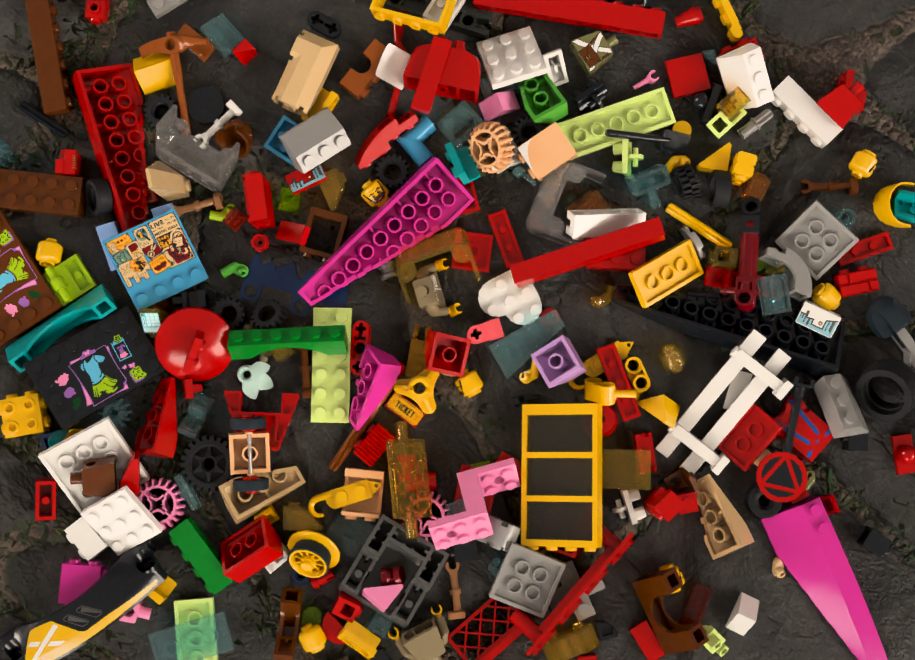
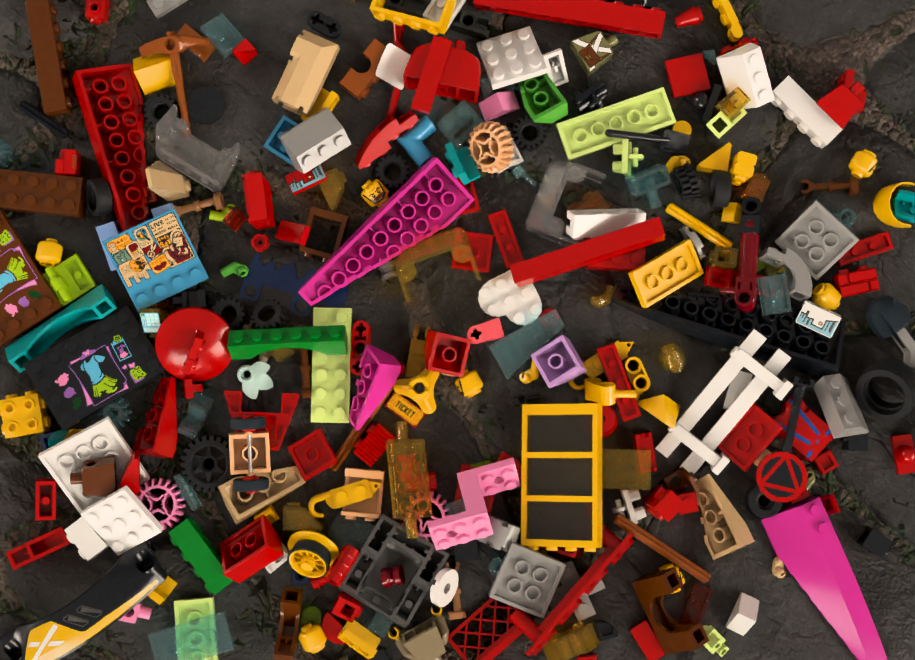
(37, 548): none -> red slope
(78, 577): dark pink brick -> none
(219, 124): white piece -> none
(233, 132): reddish brown helmet -> none
(288, 201): clear neon green slope -> none
(312, 454): none -> red tile
(341, 565): none -> red axle
(382, 595): bright pink slope -> none
(429, 291): dark tan torso -> none
(445, 587): none -> white tile
(546, 151): light nougat panel -> none
(648, 79): bright pink hand -> none
(662, 548): none -> dark orange axle
(732, 213): none -> yellow slope
(755, 123): light grey axle -> none
(825, 462): none -> red tile

